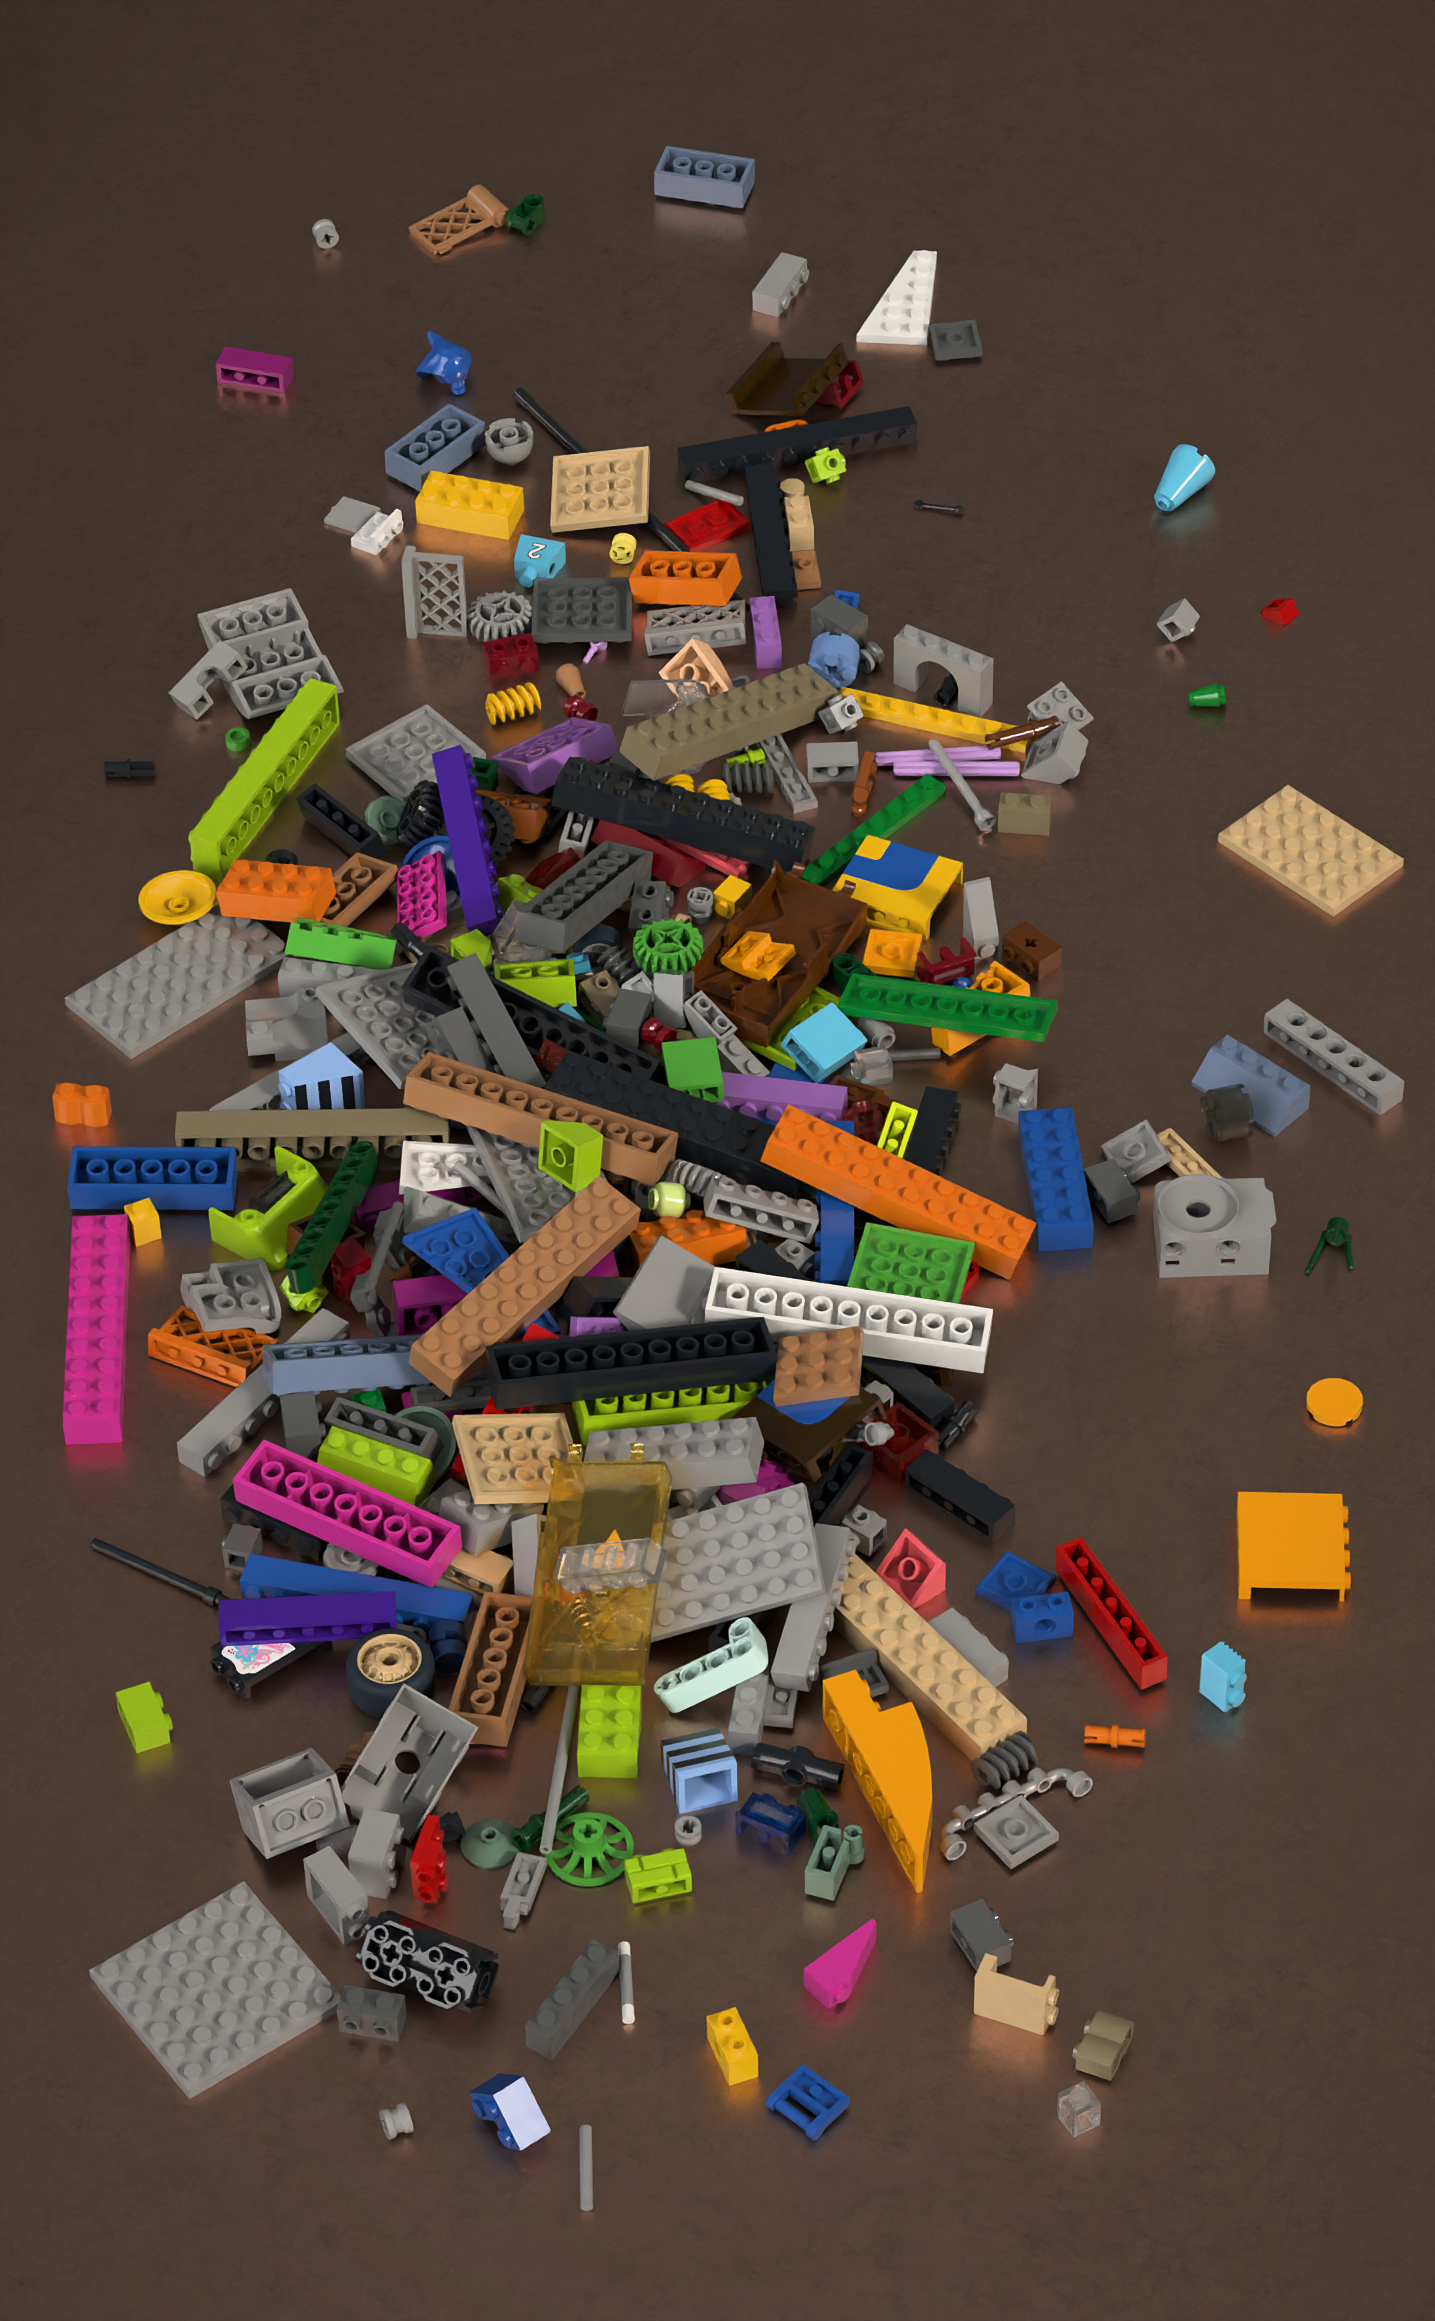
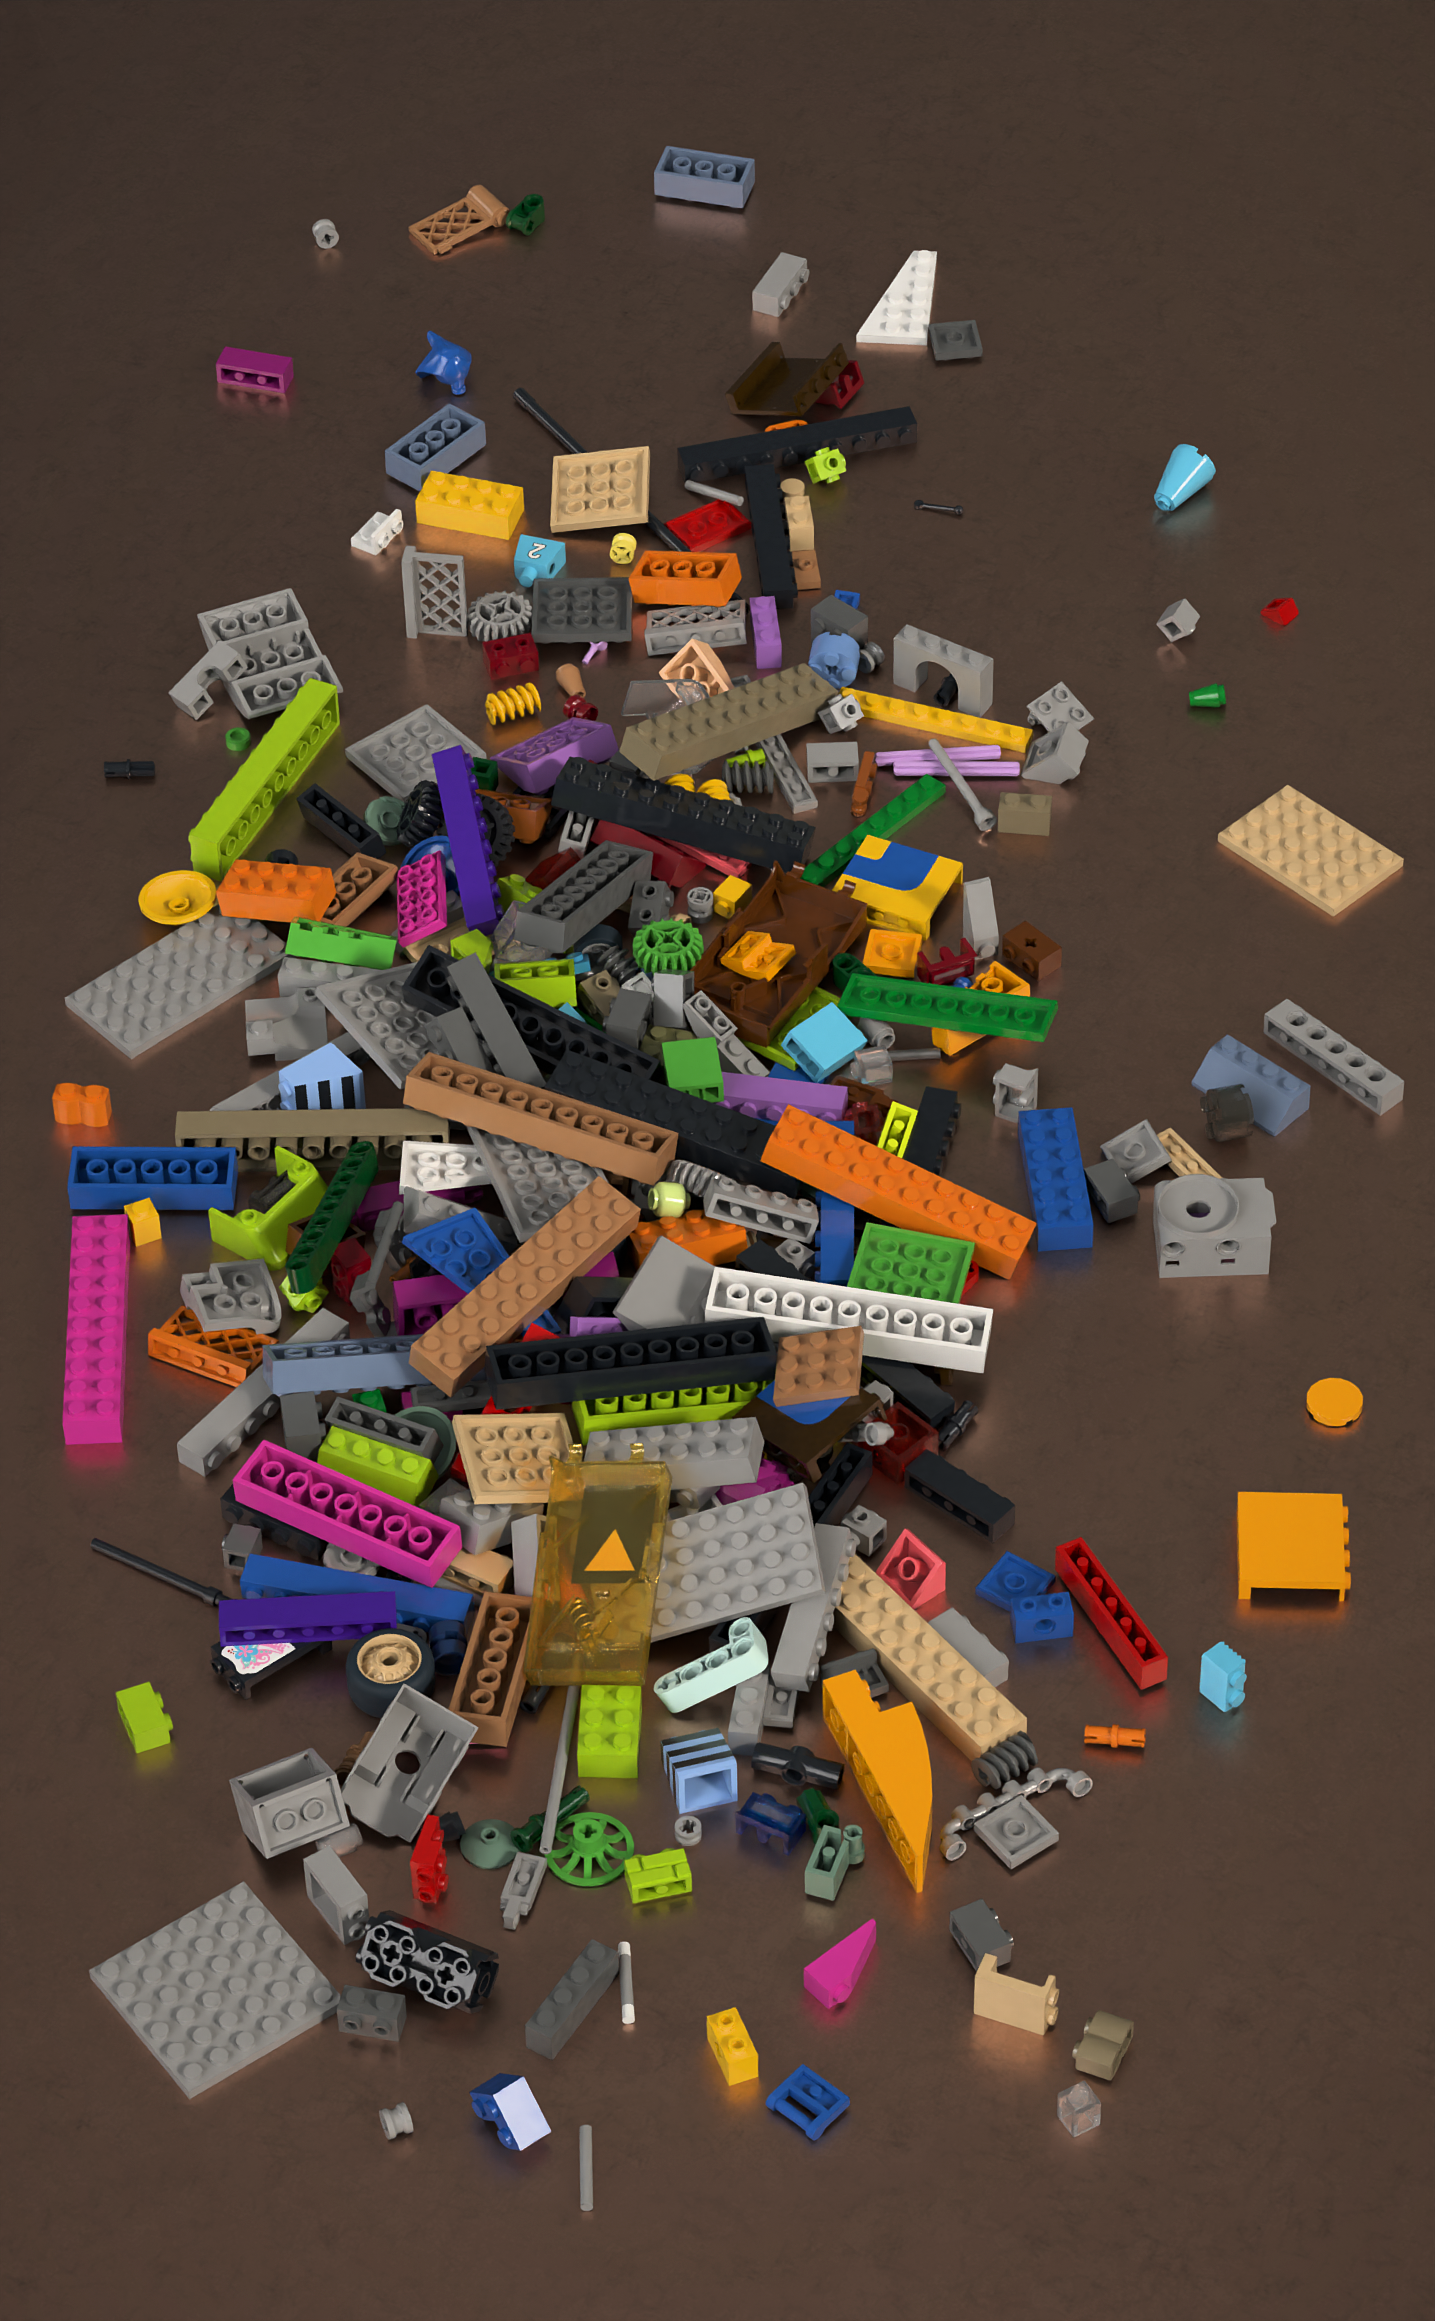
(350, 514): light grey piece -> none
(377, 1852): light grey brick -> none
(409, 939): black axle -> none
(478, 1184): light grey bar -> none
(509, 441): light grey cylinder -> none
(550, 1055): clear red plate -> none
(570, 1153): lime slope -> none
(610, 1565): clear brick -> none
(655, 1033): dark red wheel -> none
(1033, 730): reddish brown pin -> none
(1336, 1235): dark green plant -> none

